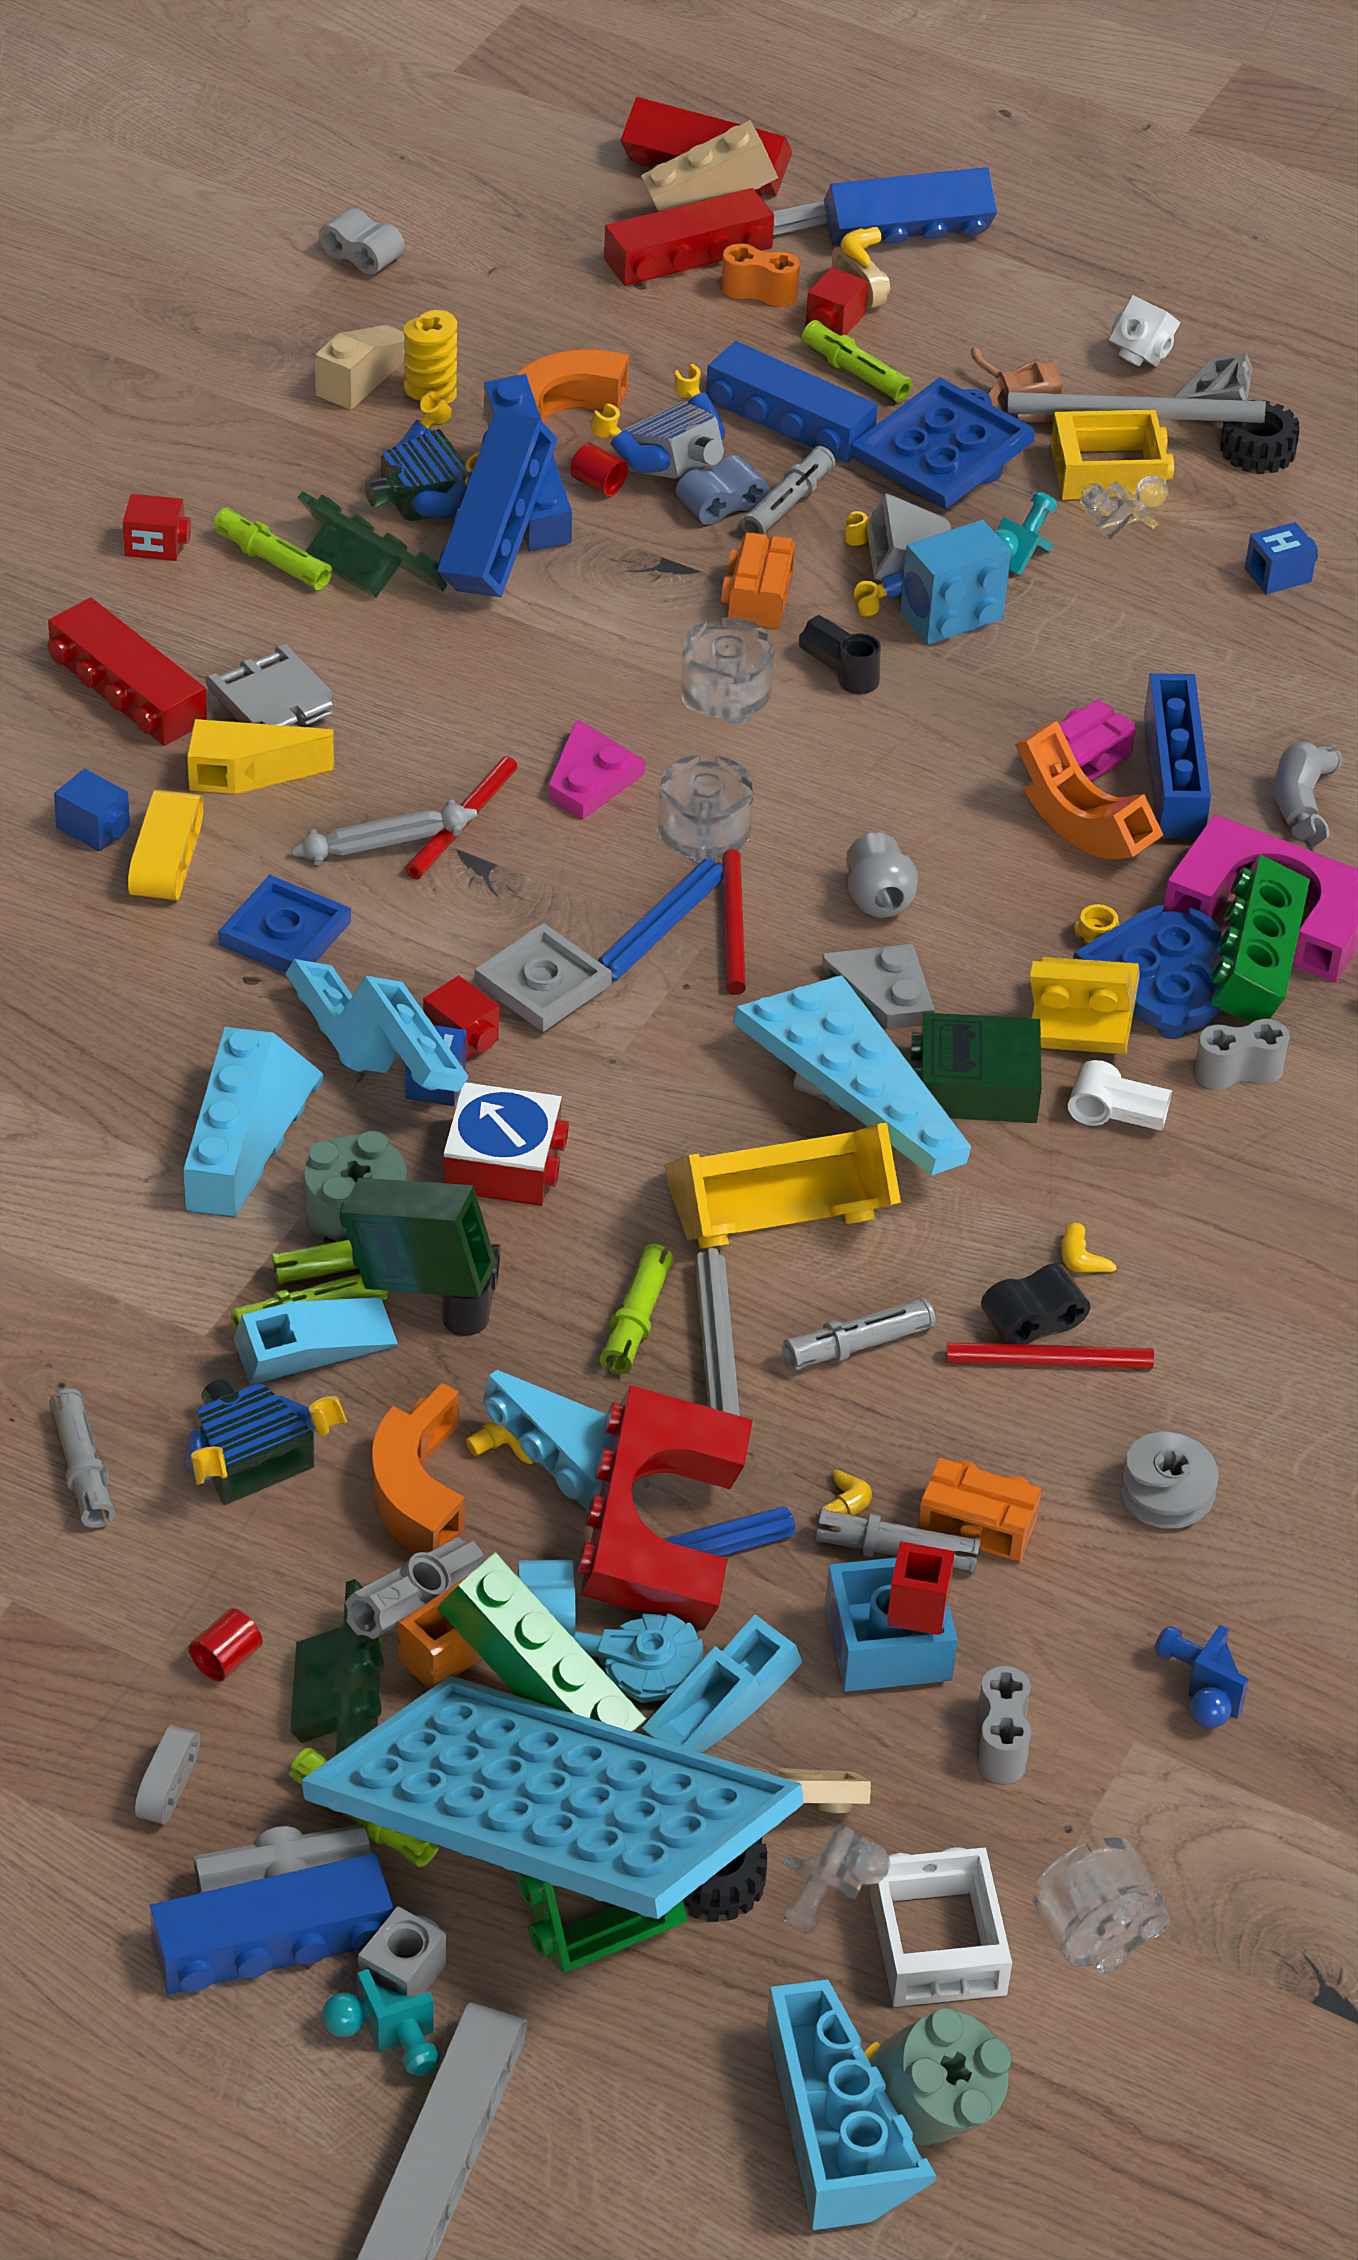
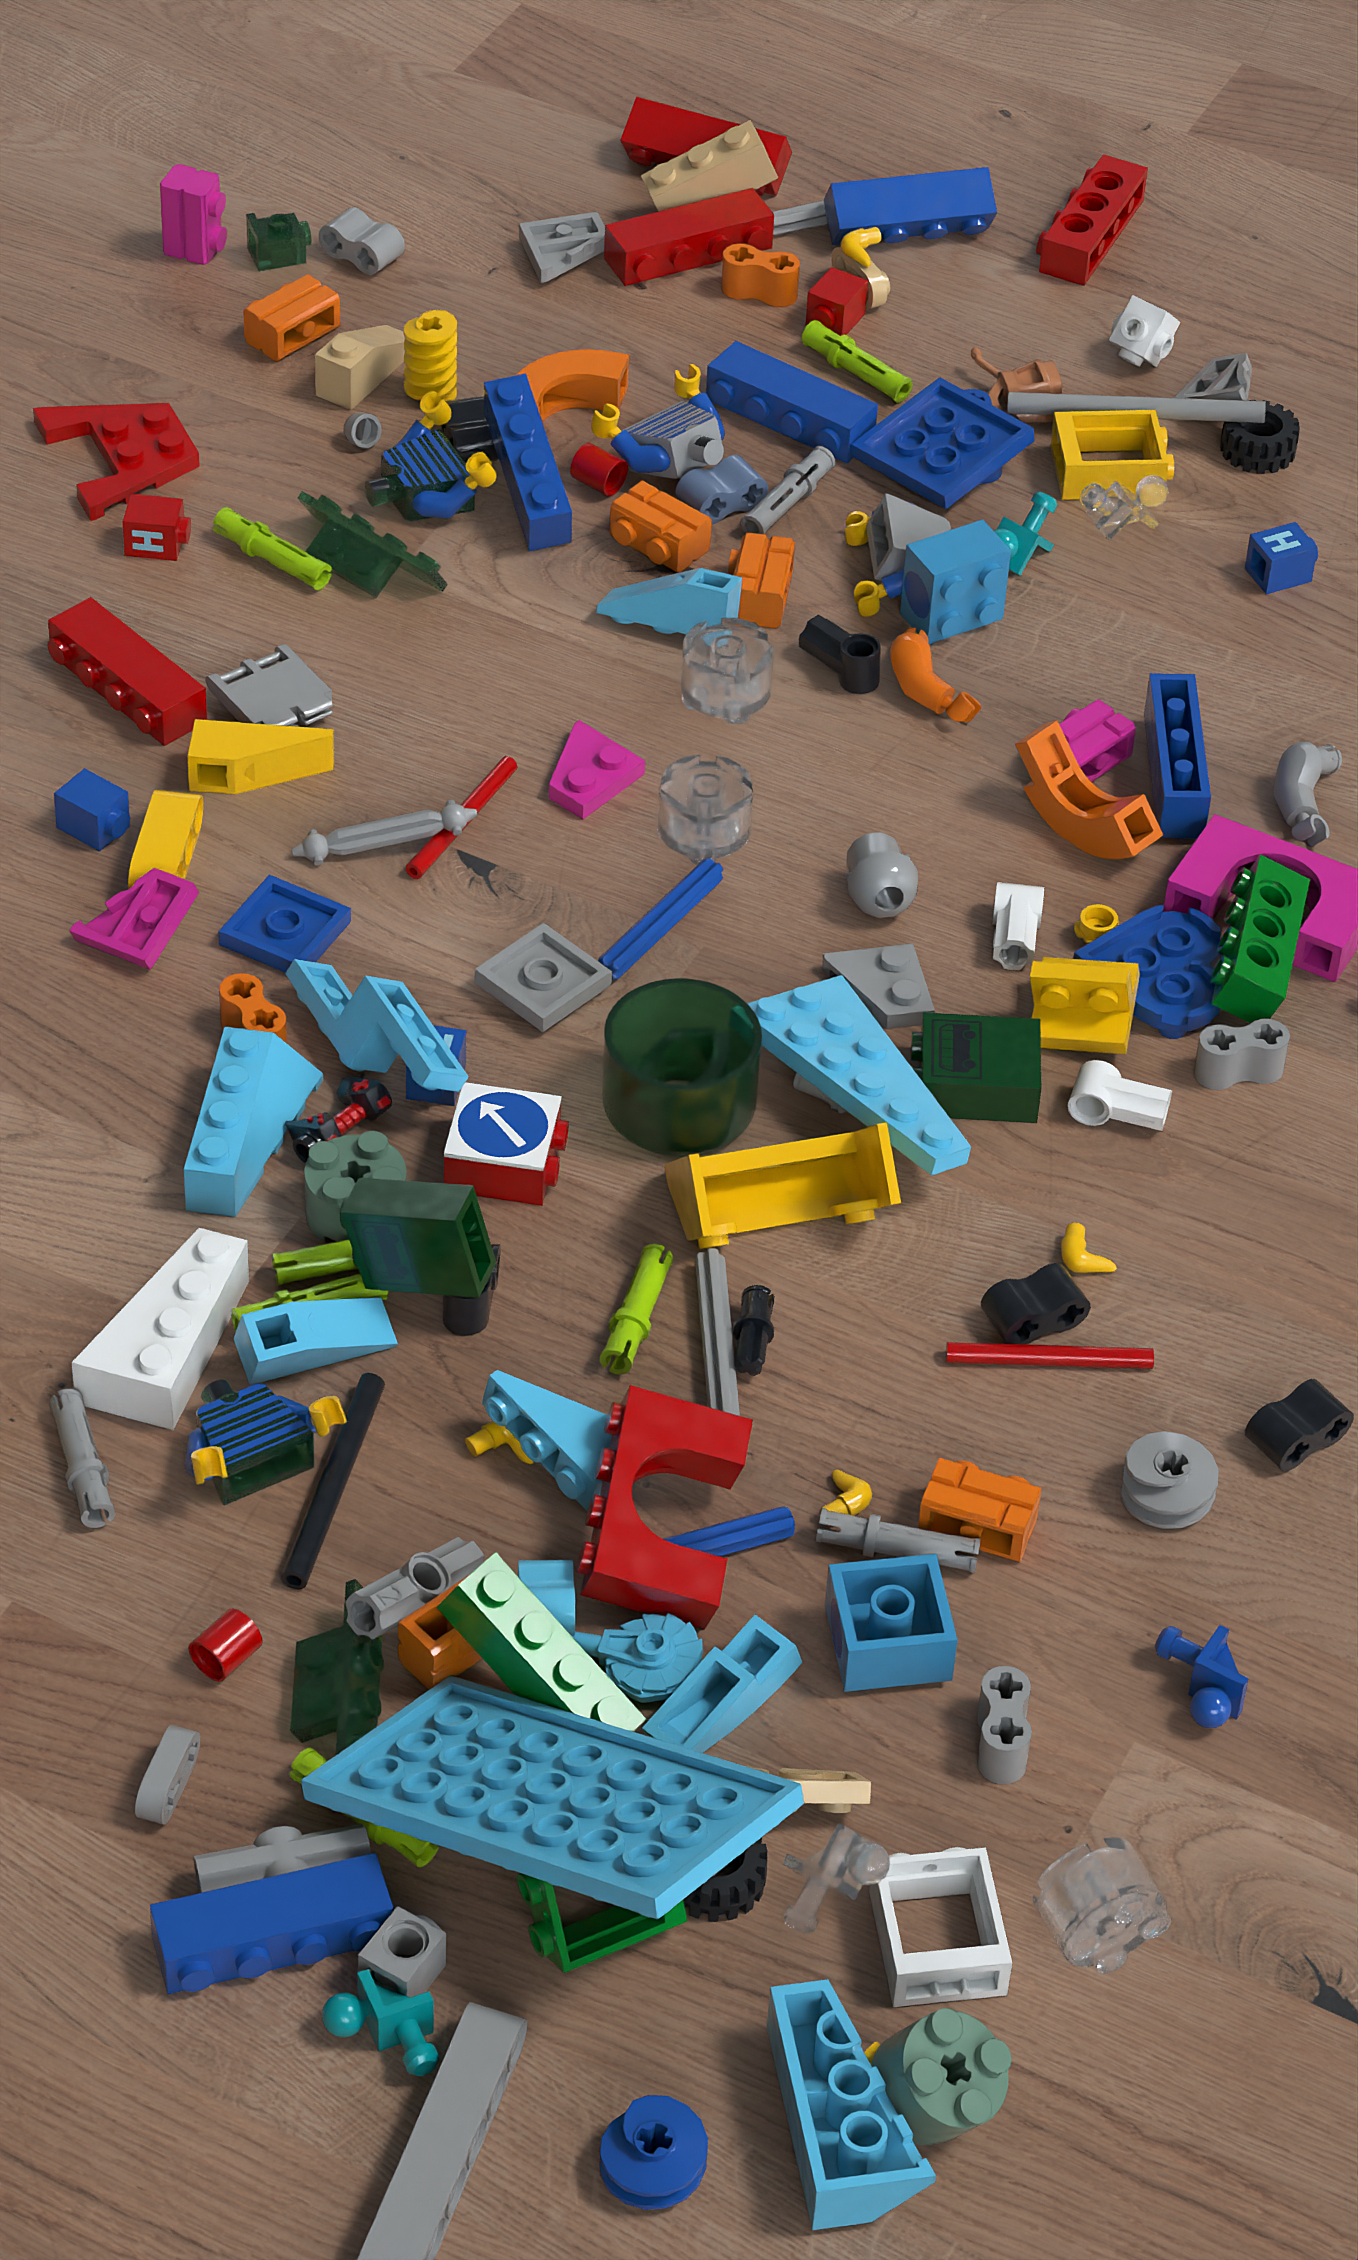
(136, 440): none -> red wing
(140, 918): none -> dark pink wing
(165, 1335): none -> white wedge
(192, 214): none -> dark pink brick
(246, 1008): none -> orange axle
(277, 240): none -> clear green brick
(291, 317): none -> orange brick
(332, 1482): none -> black piece
(362, 429): none -> light grey hinge
(363, 1100): none -> black piece
(408, 1500): orange arch -> none
(465, 1008): red brick -> none
(468, 428): none -> black axle
(497, 504): blue brick -> none
(562, 243): none -> light grey wing
(654, 2153): none -> blue piece
(660, 527): none -> orange brick
(675, 601): none -> medium azure slope
(681, 1034): none -> clear green piece
(733, 922): red bar -> none
(753, 1329): none -> black axle
(840, 1339): light grey pin -> none
(914, 671): none -> orange arm
(920, 1588): red brick -> none
(1016, 921): none -> white piece
(1092, 219): none -> red brick
(1299, 1424): none -> black axle

